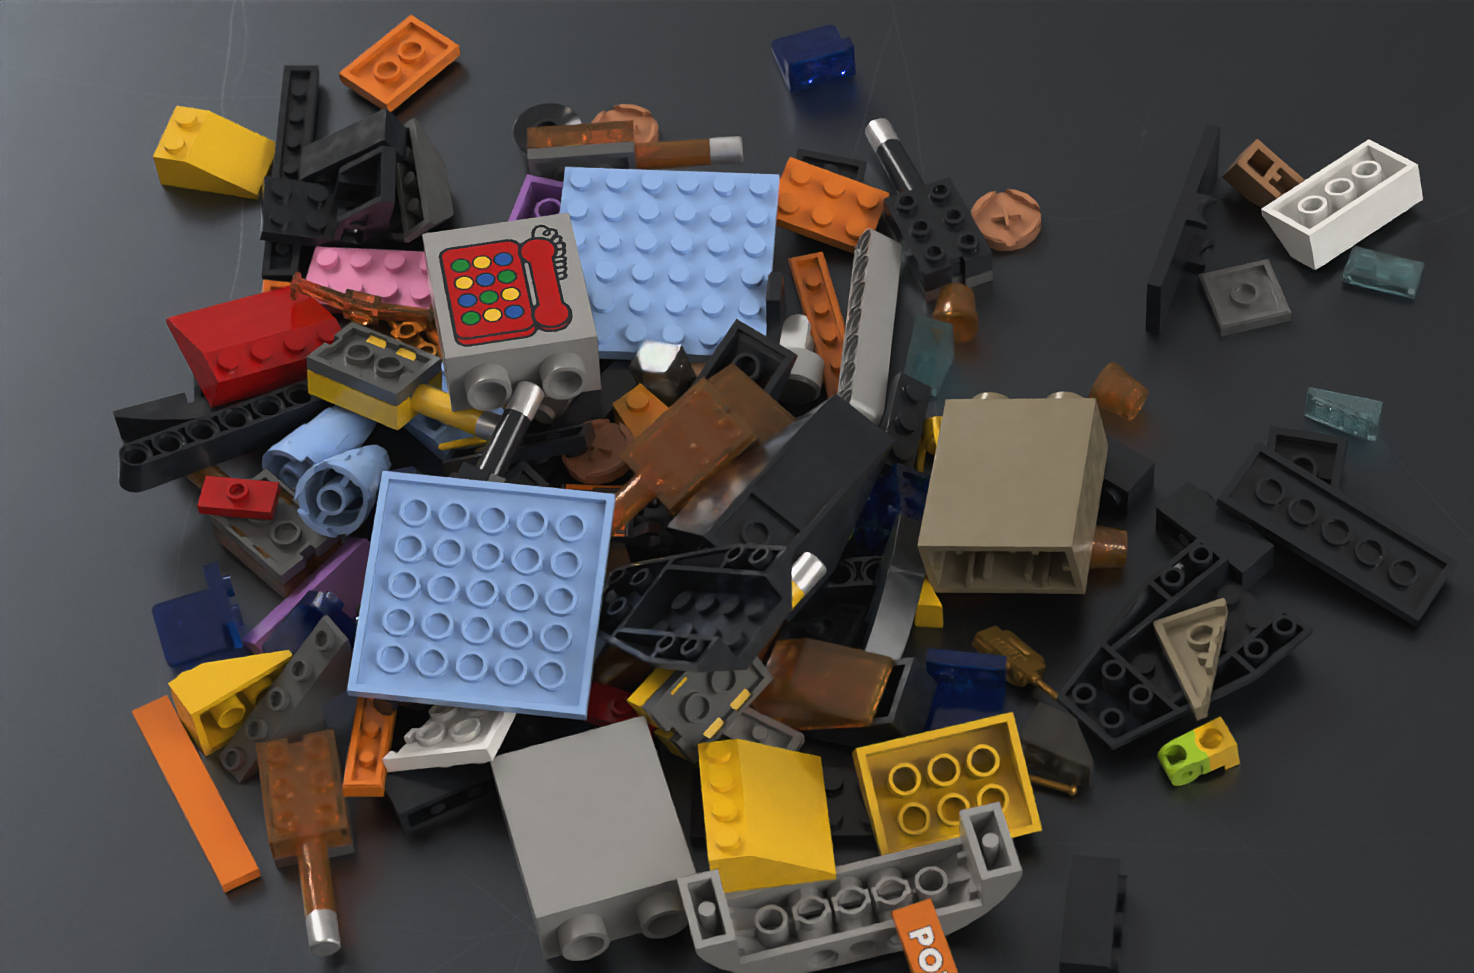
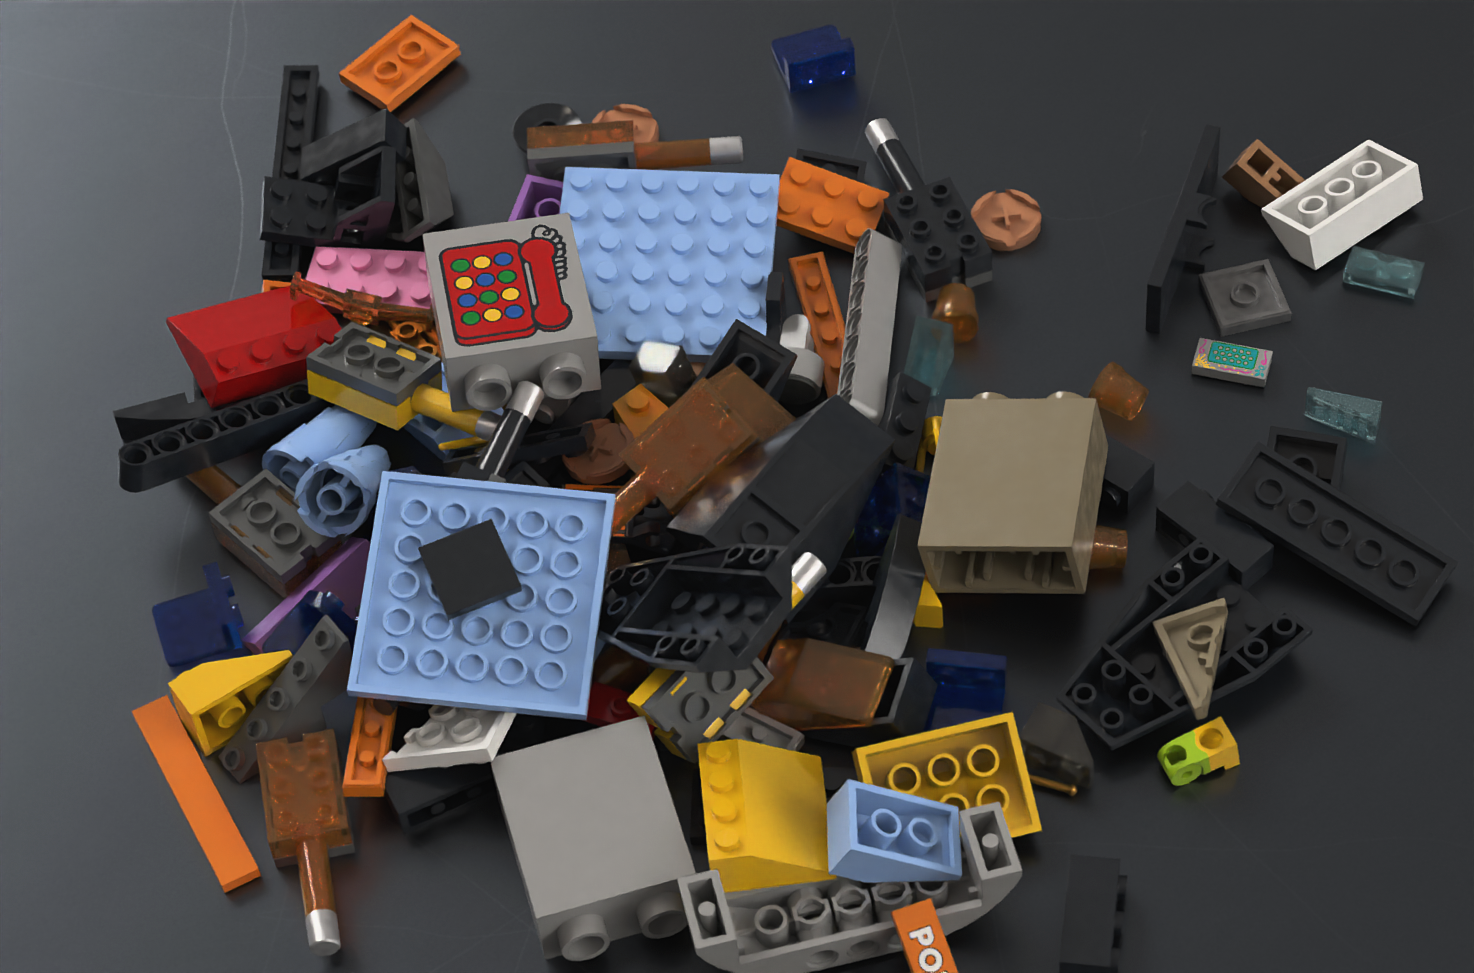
(213, 154): yellow slope -> none
(239, 498): red plate -> none
(470, 569): none -> black tile
(891, 836): none -> light blue slope
(1023, 662): pearl gold piece -> none
(1232, 362): none -> tile

